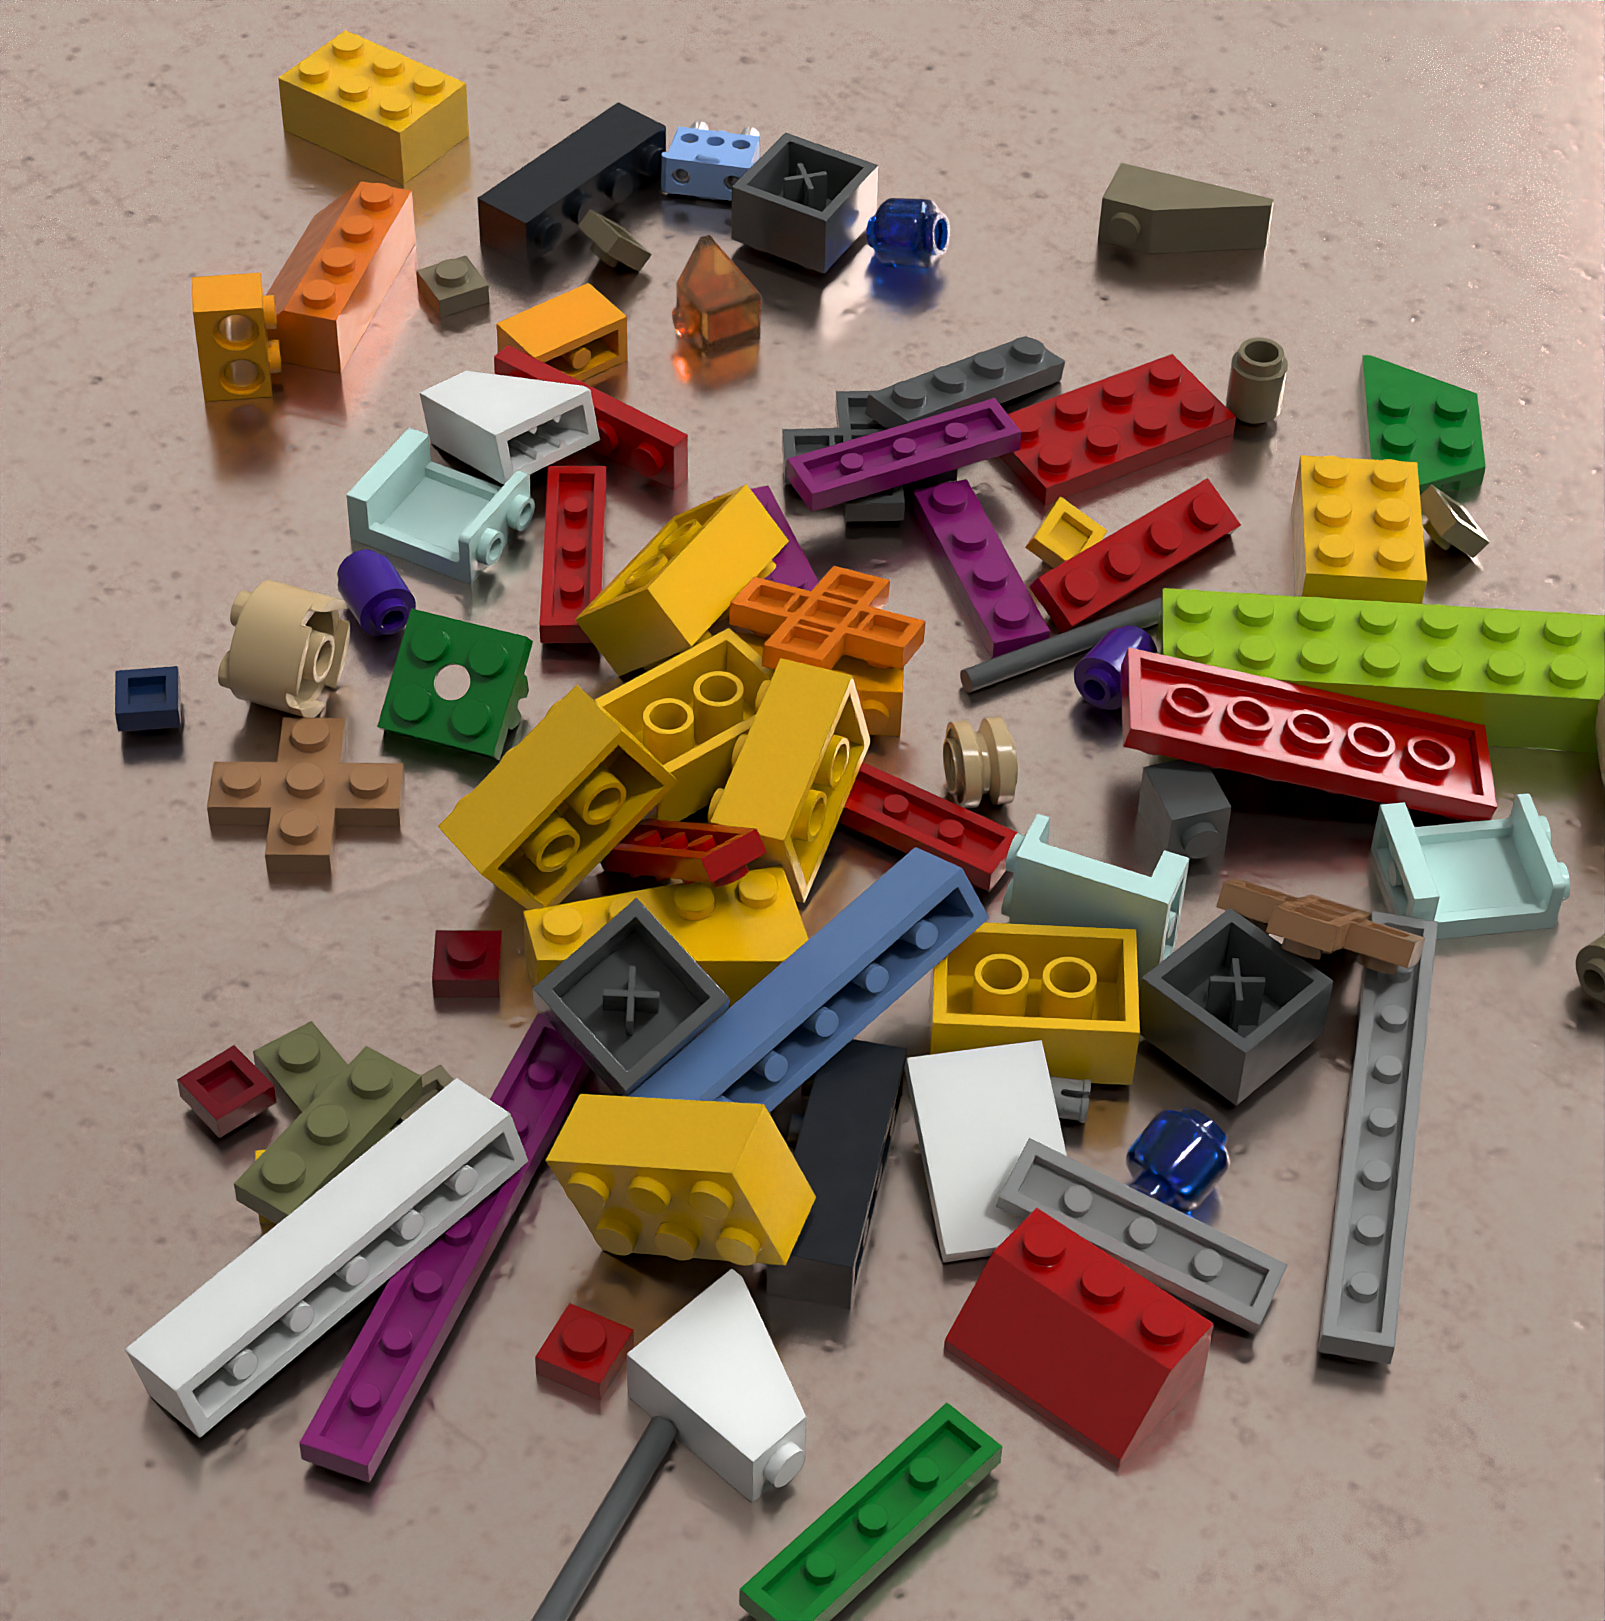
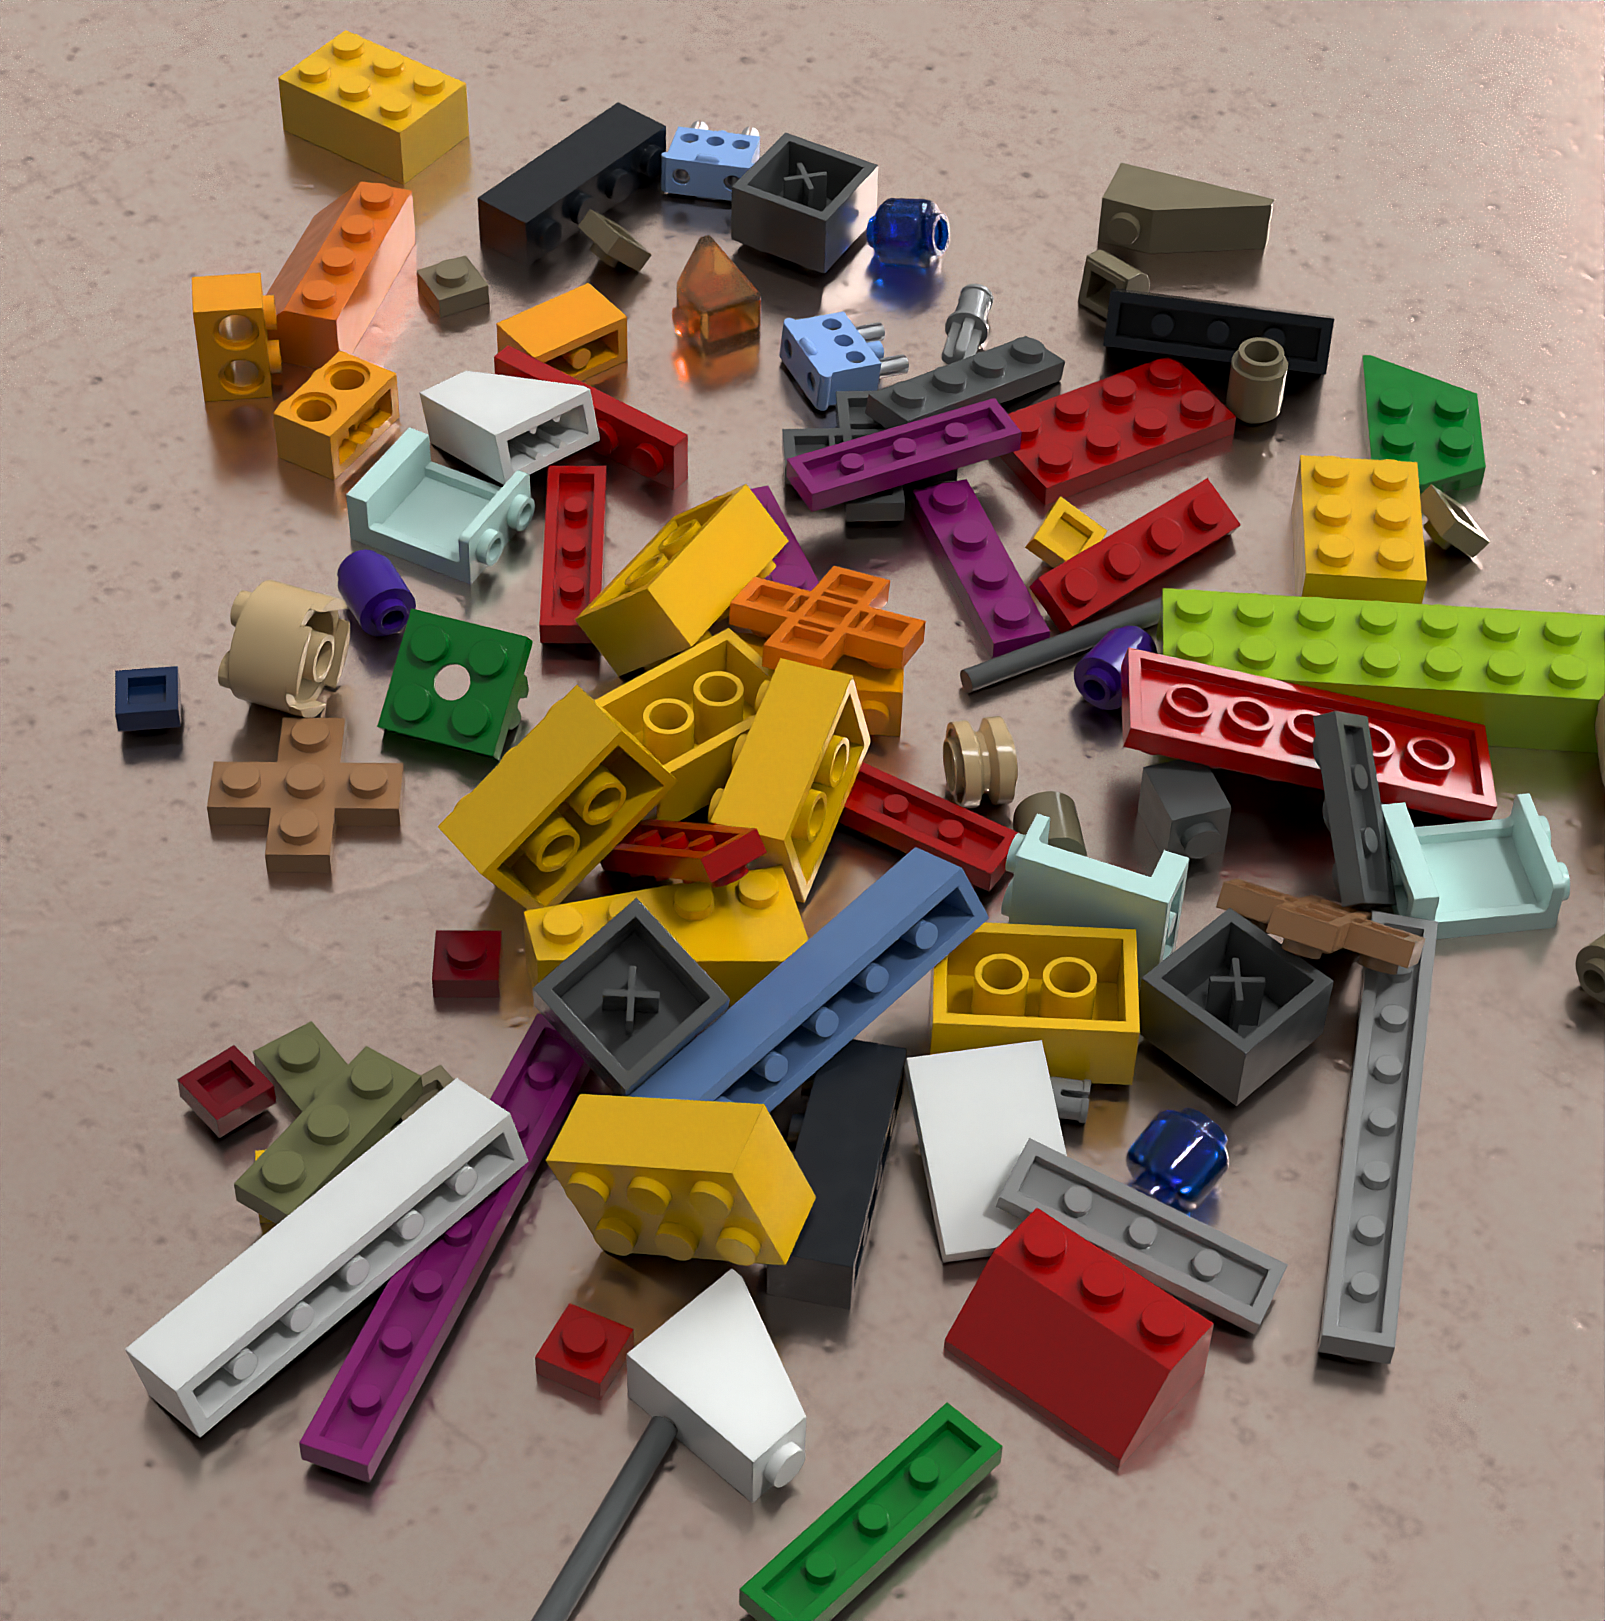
(336, 415): none -> light orange brick
(835, 355): none -> light blue piece
(968, 324): none -> light grey axle
(1064, 820): none -> dark tan brick
(1104, 273): none -> dark tan brick
(1214, 328): none -> black brick
(1353, 811): none -> dark grey plate

